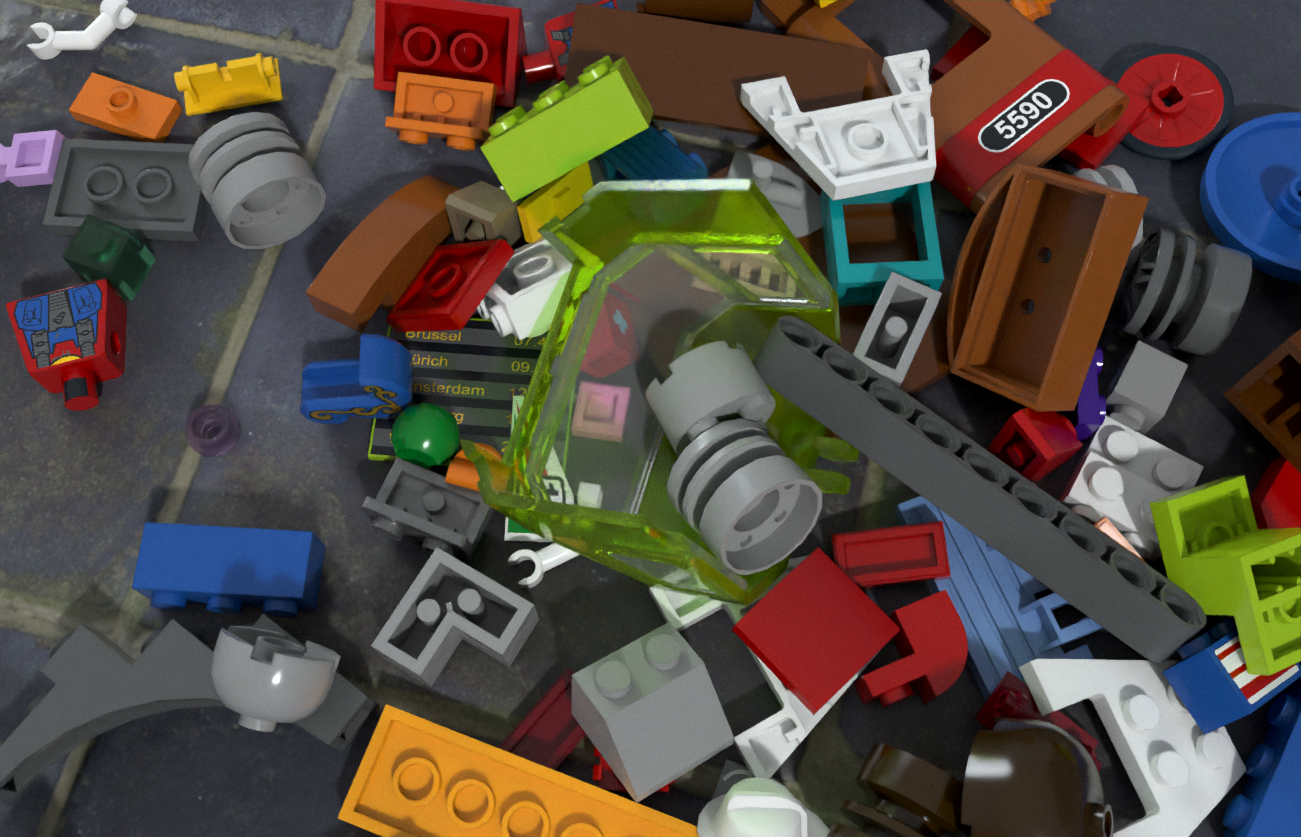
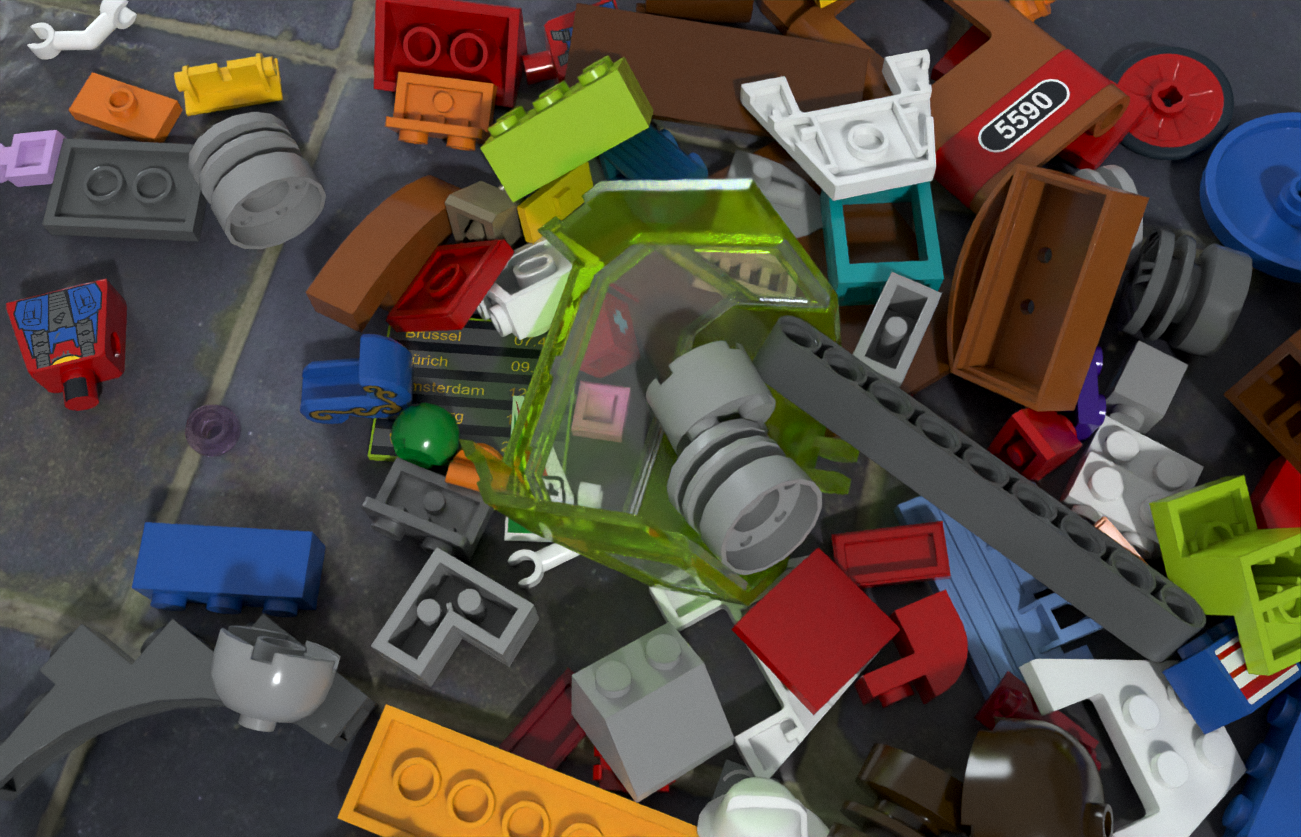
(109, 253): clear green brick -> none

